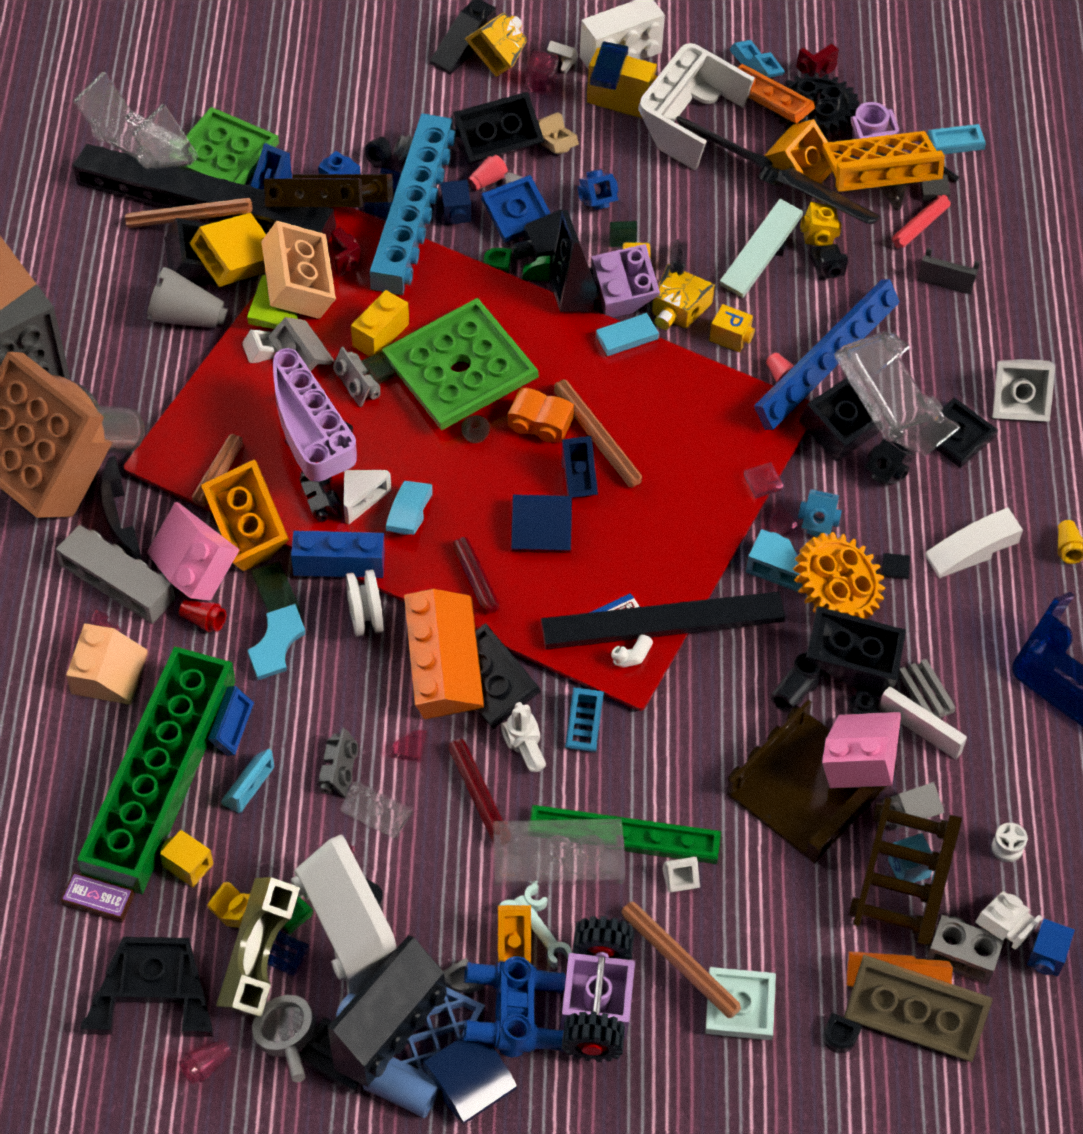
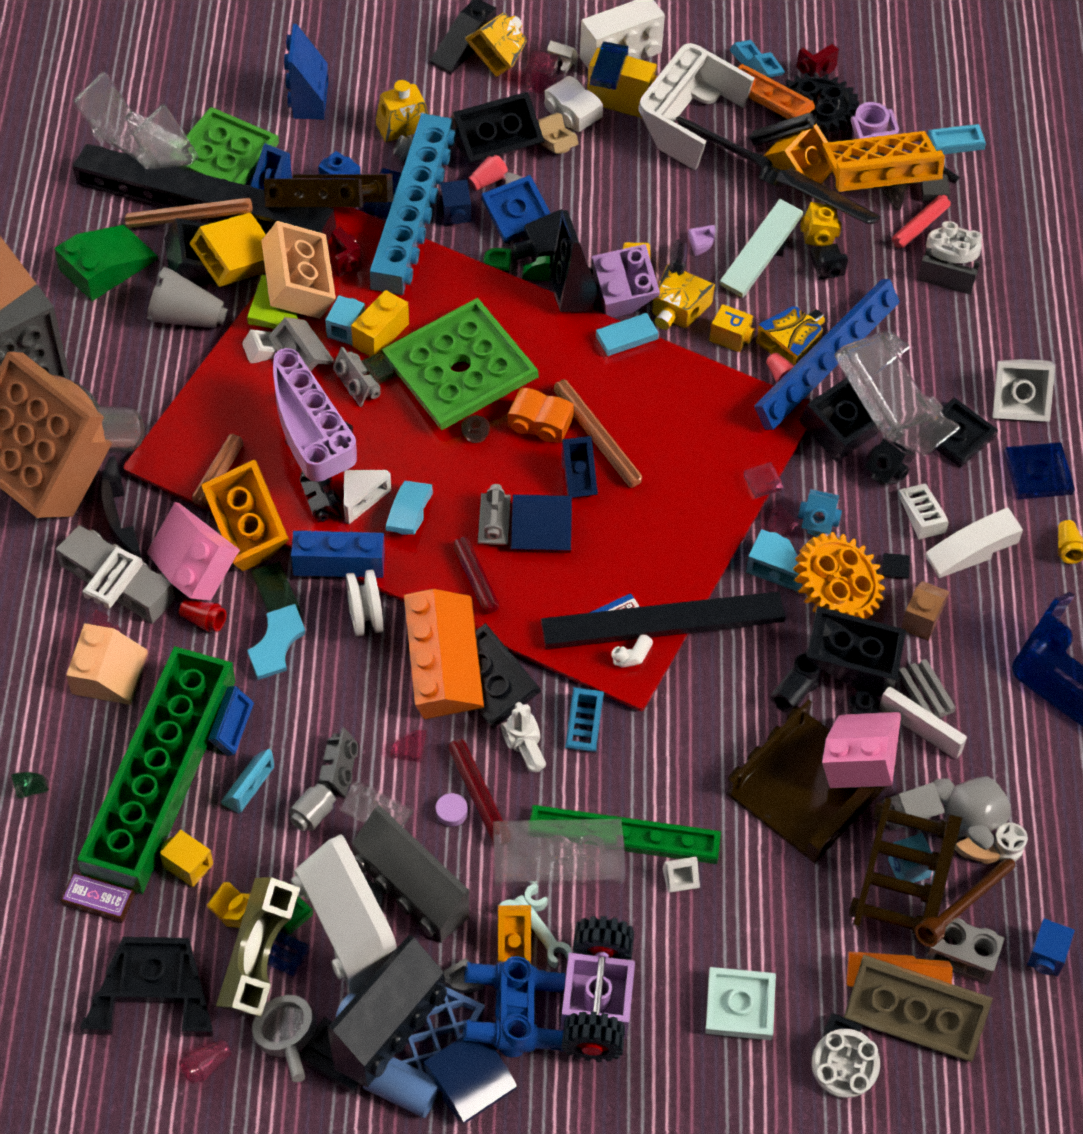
(29, 784): none -> clear green tile
(102, 259): none -> green slope
(110, 598): none -> white tile
(306, 77): none -> blue slope
(312, 807): none -> light grey brick
(341, 317): none -> medium azure brick
(378, 151): black tile -> none
(399, 110): none -> yellow torso
(411, 875): none -> dark grey slope
(451, 809): none -> lavender tile
(494, 516): none -> light grey hinge
(577, 105): none -> white brick
(606, 191): blue brick -> none
(622, 232): clear green tile -> none
(681, 960): nougat axle -> none
(701, 238): none -> lavender tile
(782, 129): none -> black axle
(791, 333): none -> torso
(845, 1063): none -> white tile
(923, 528): none -> white slope
(924, 610): none -> medium nougat slope
(933, 929): none -> reddish brown piece
(954, 243): none -> white tile
(968, 849): none -> light nougat tile
(979, 804): none -> light grey piece
(1008, 919): white plate -> none
(1039, 471): none -> clear blue tile

